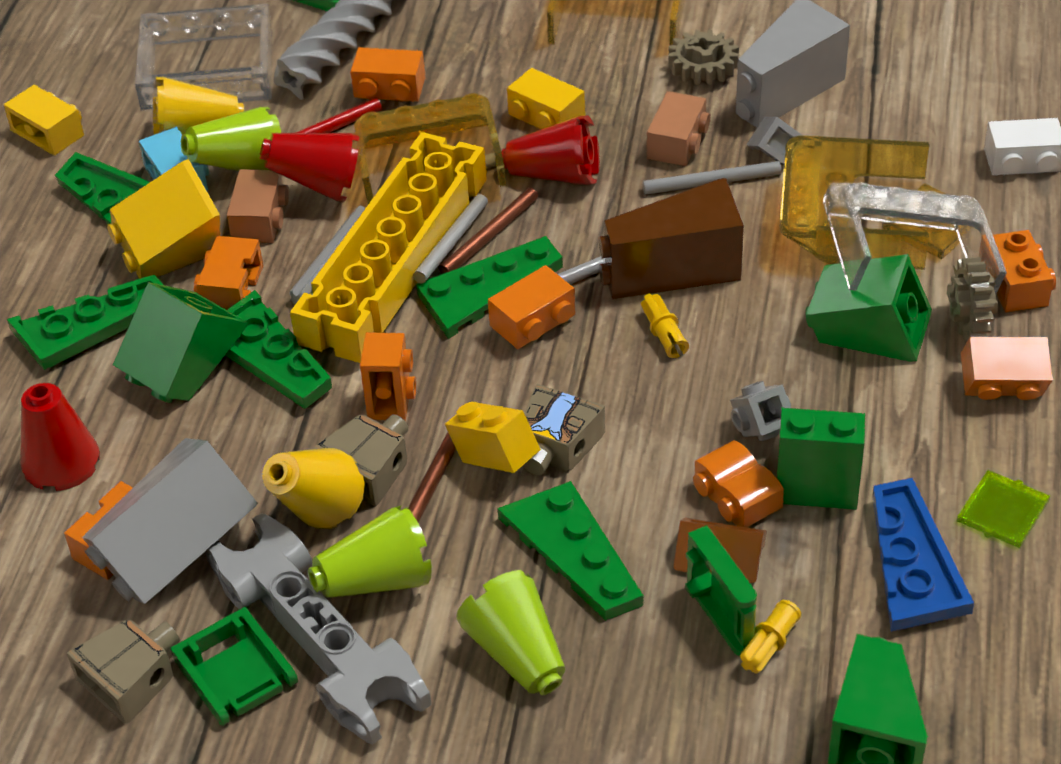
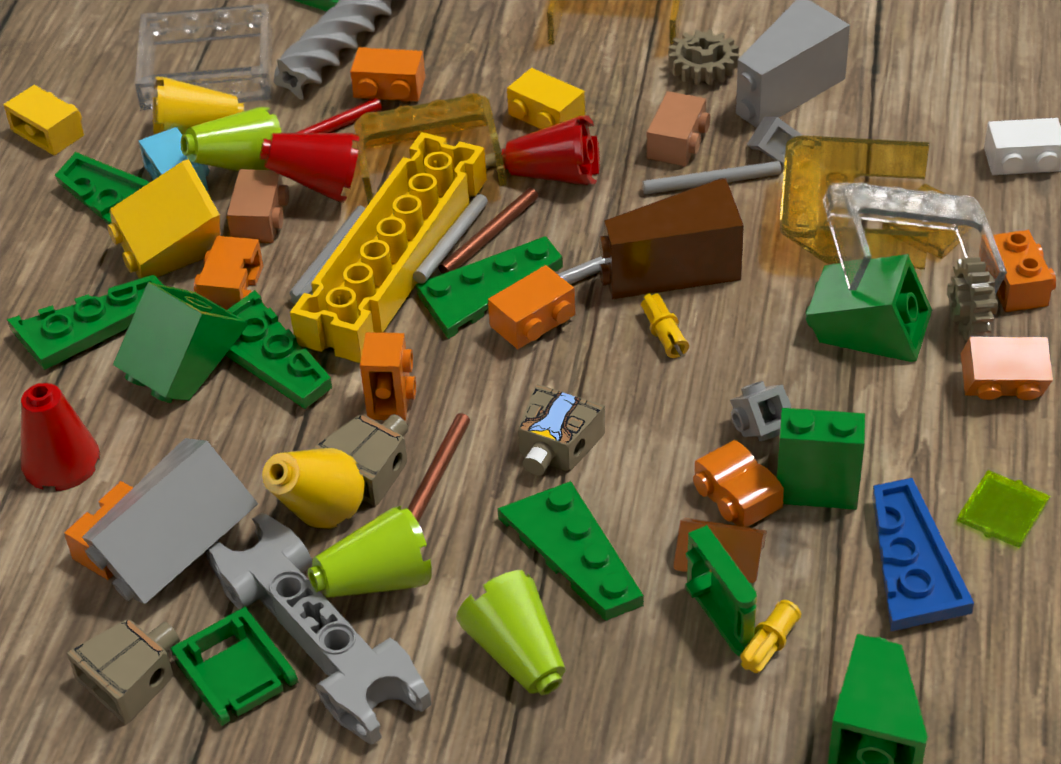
(492, 436): yellow brick -> none

